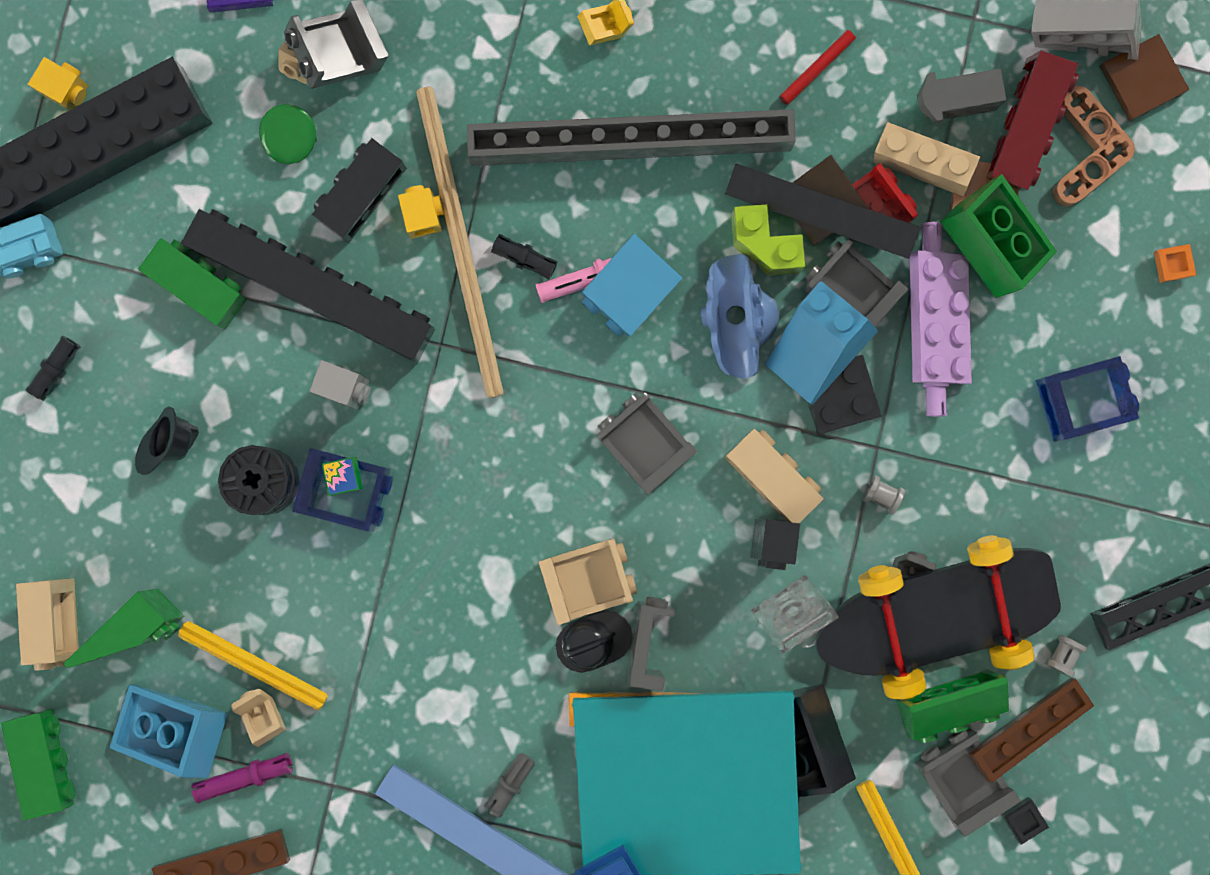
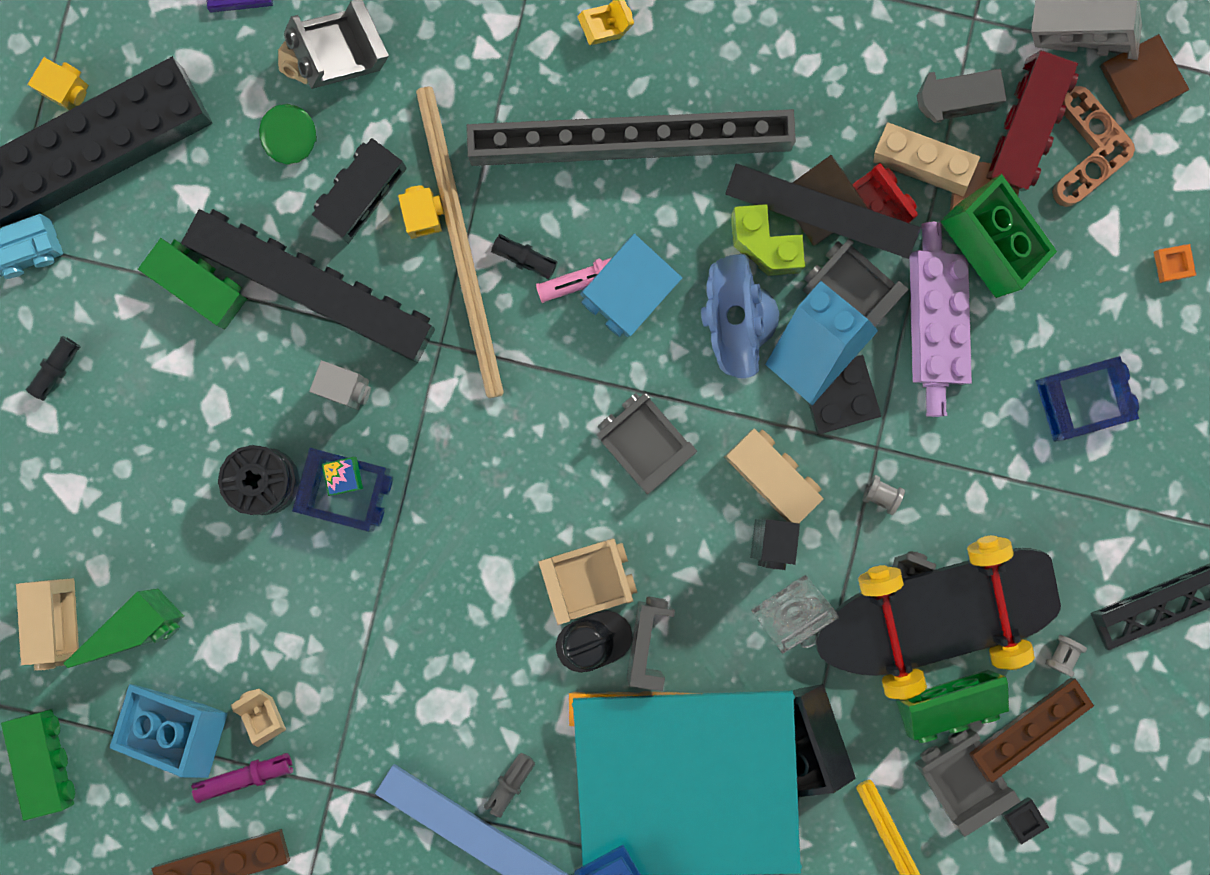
(165, 441): black piece -> none
(252, 665): yellow axle -> none
(817, 67): red bar -> none

